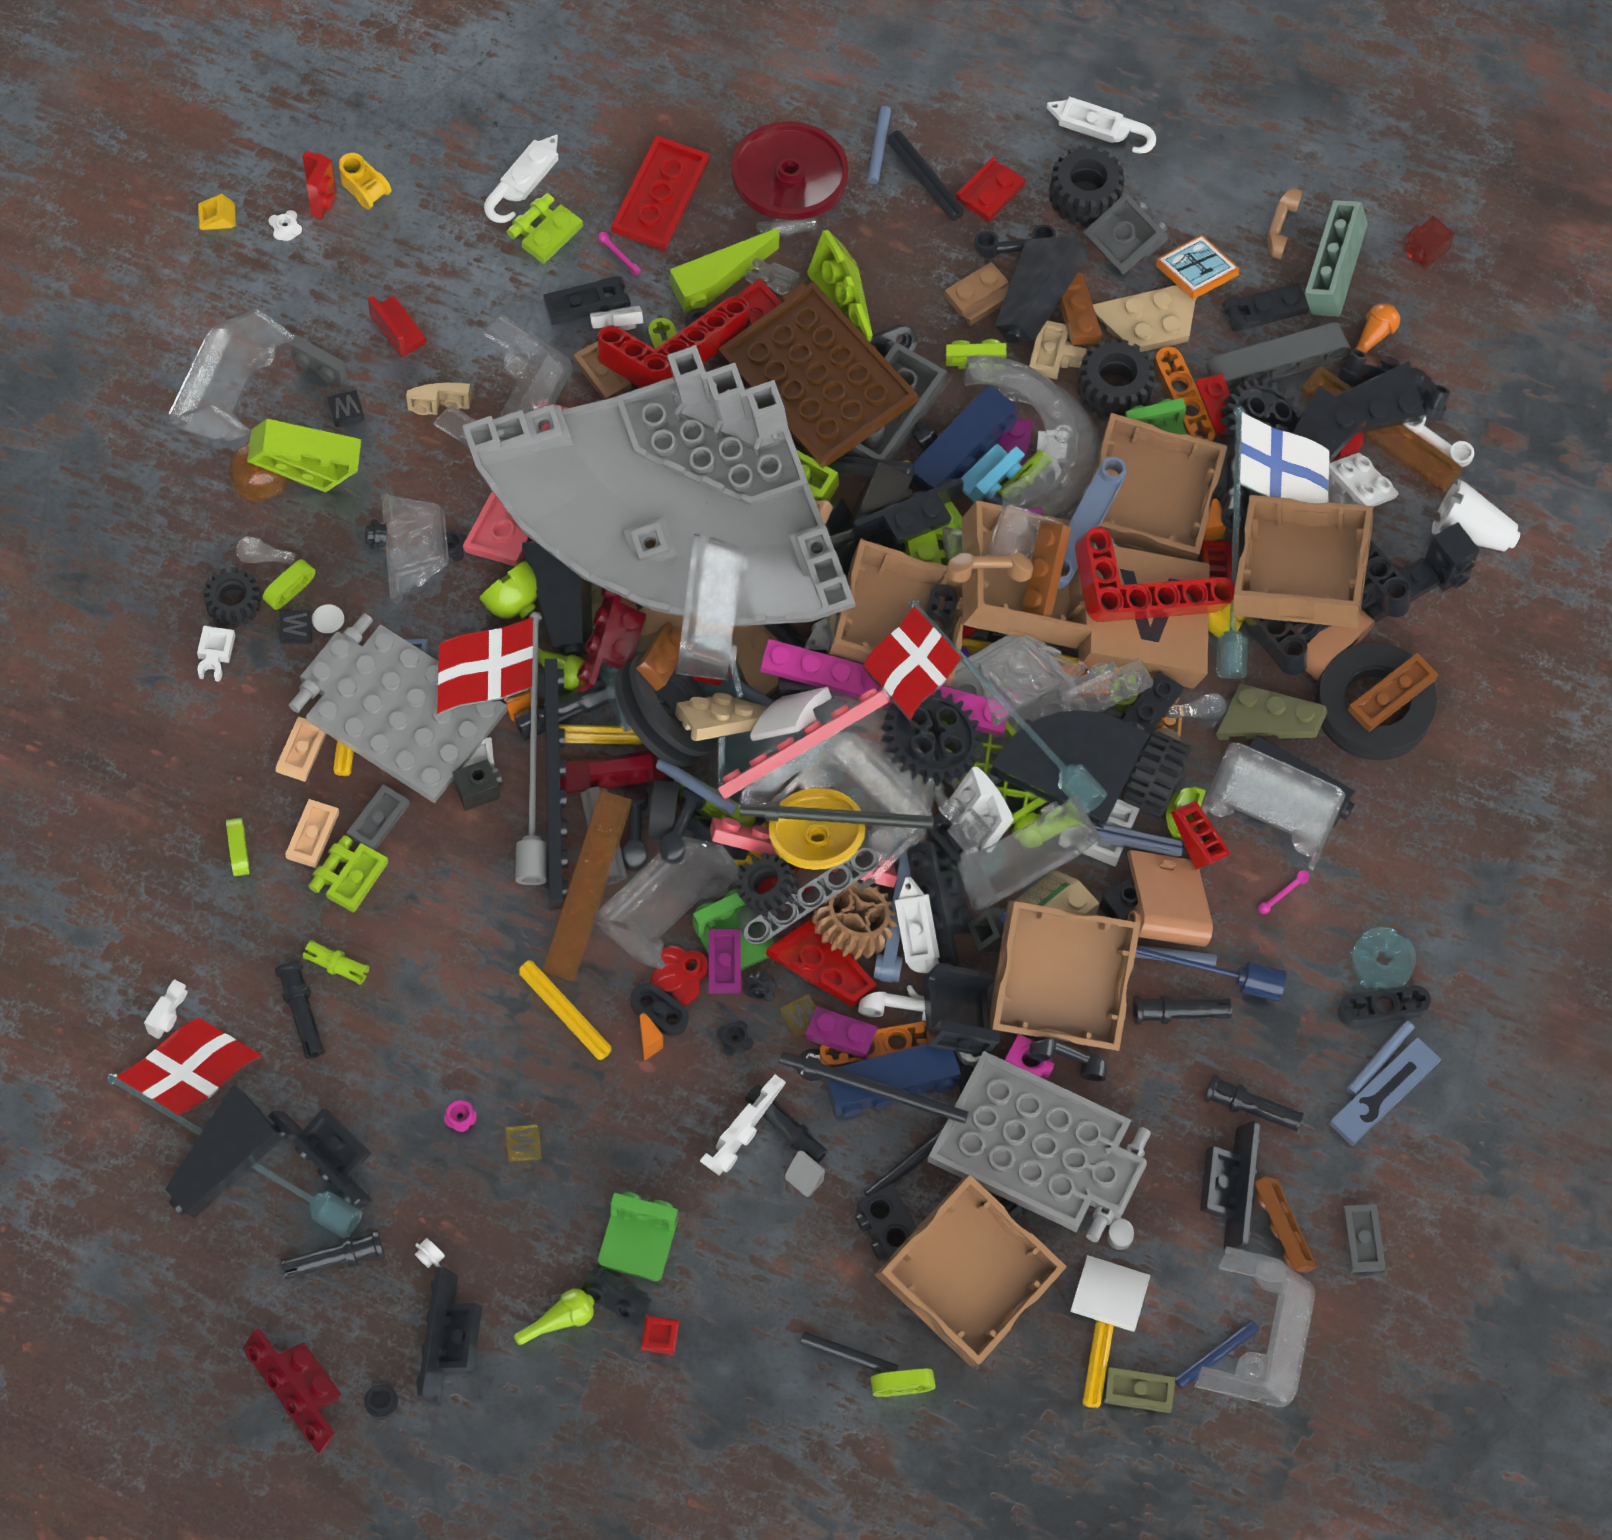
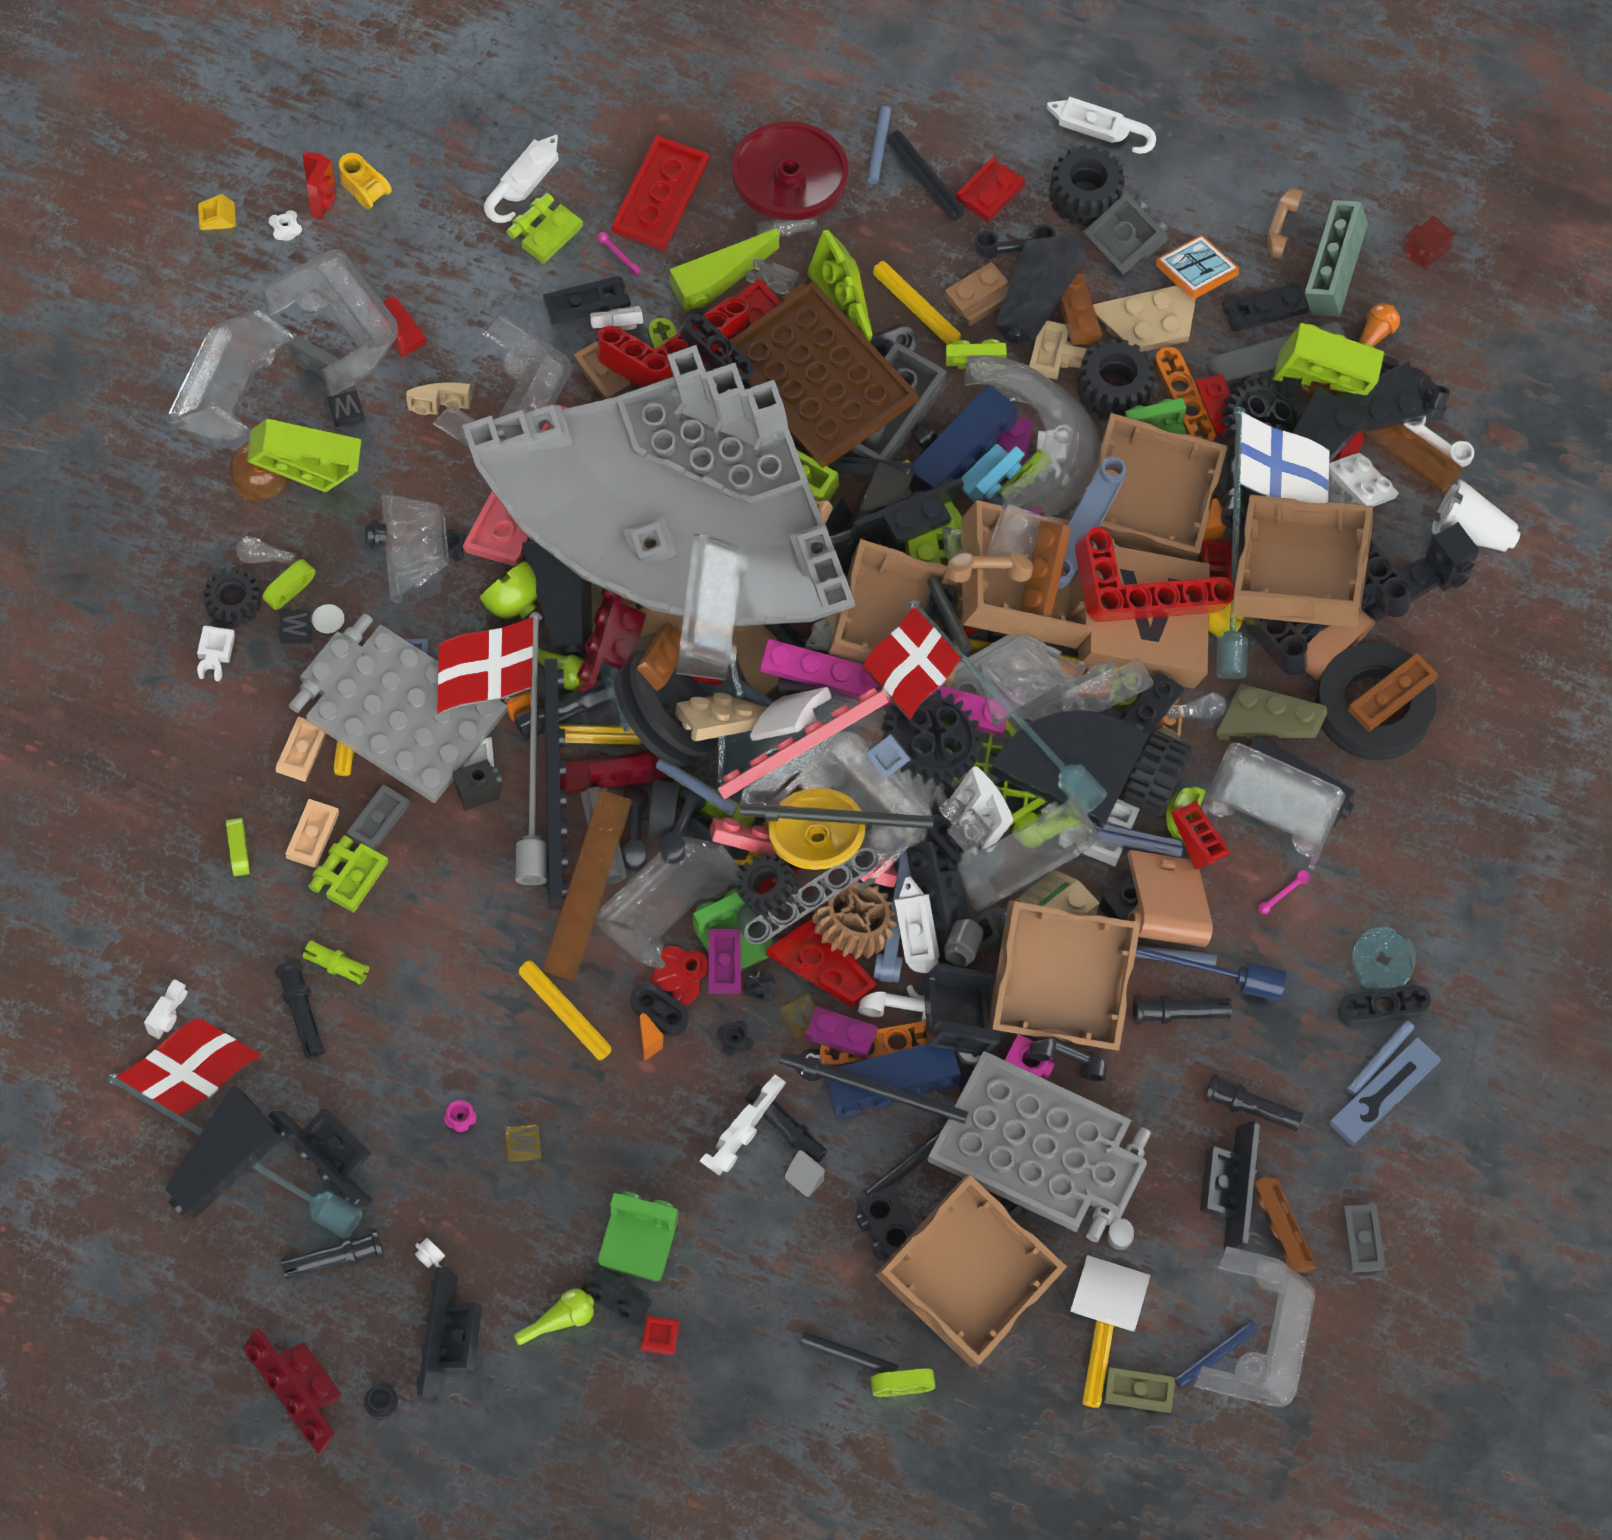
(337, 284): none -> clear windscreen
(706, 328): none -> black beam
(888, 756): none -> sand blue tile
(916, 303): none -> yellow axle
(949, 614): none -> pearl dark grey bar
(963, 942): none -> dark grey brick
(1329, 359): none -> lime wedge

